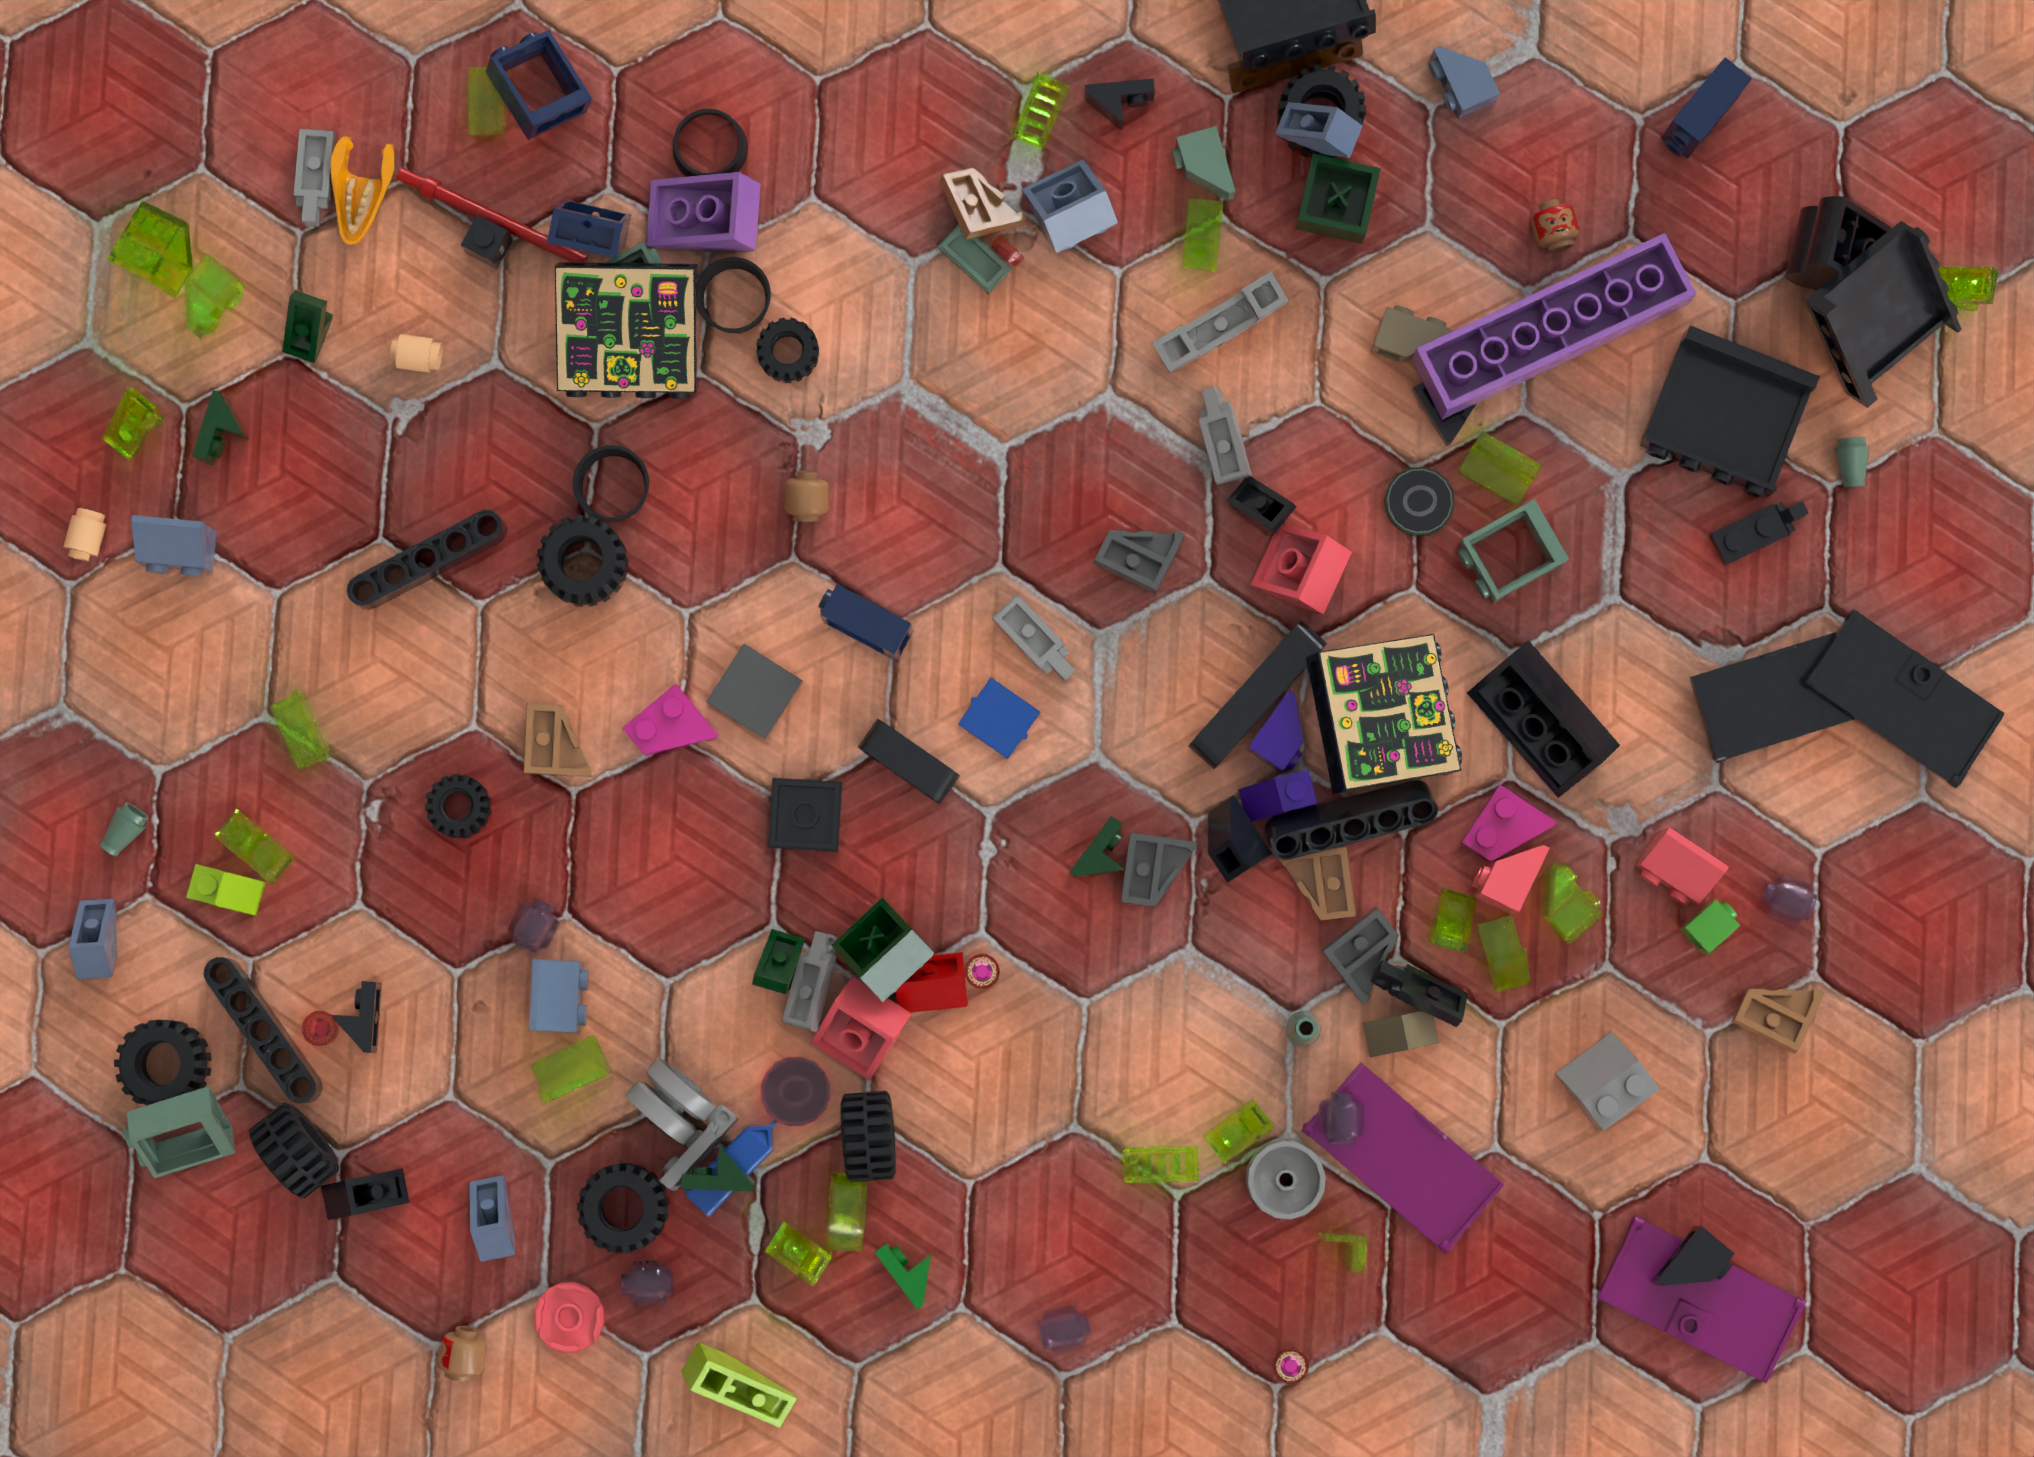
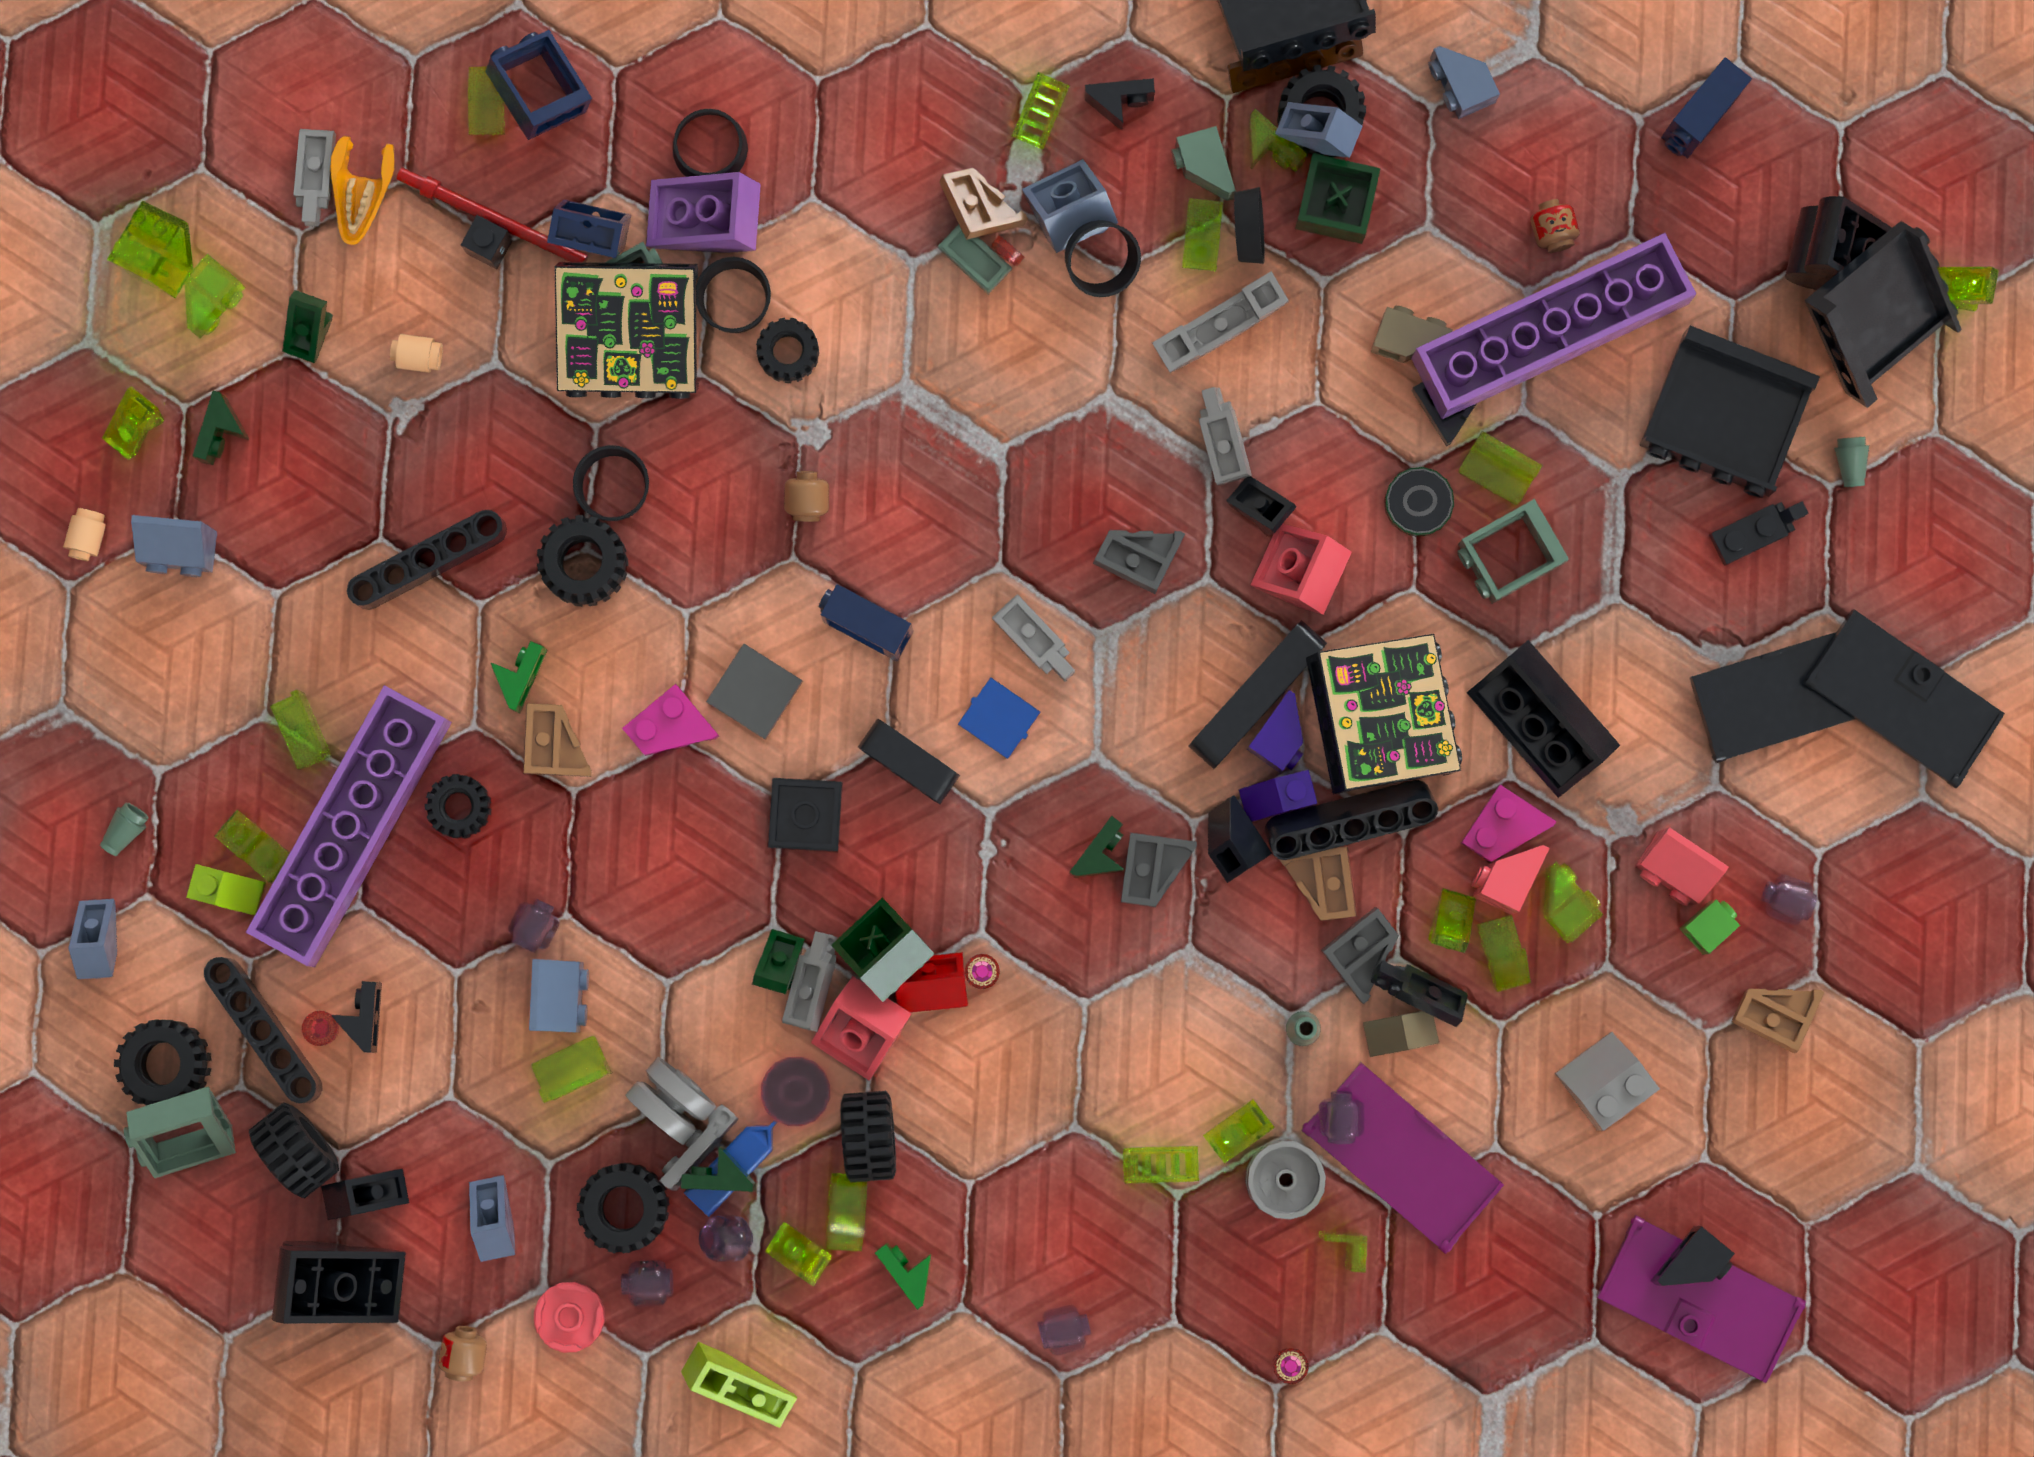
(337, 1283): none -> black brick
(348, 827): none -> medium lavender brick
(518, 685): none -> green slope
(725, 1238): none -> clear purple head
(1120, 281): none -> black tyre
(1249, 226): none -> black tyre
(1263, 138): none -> clear neon green slope

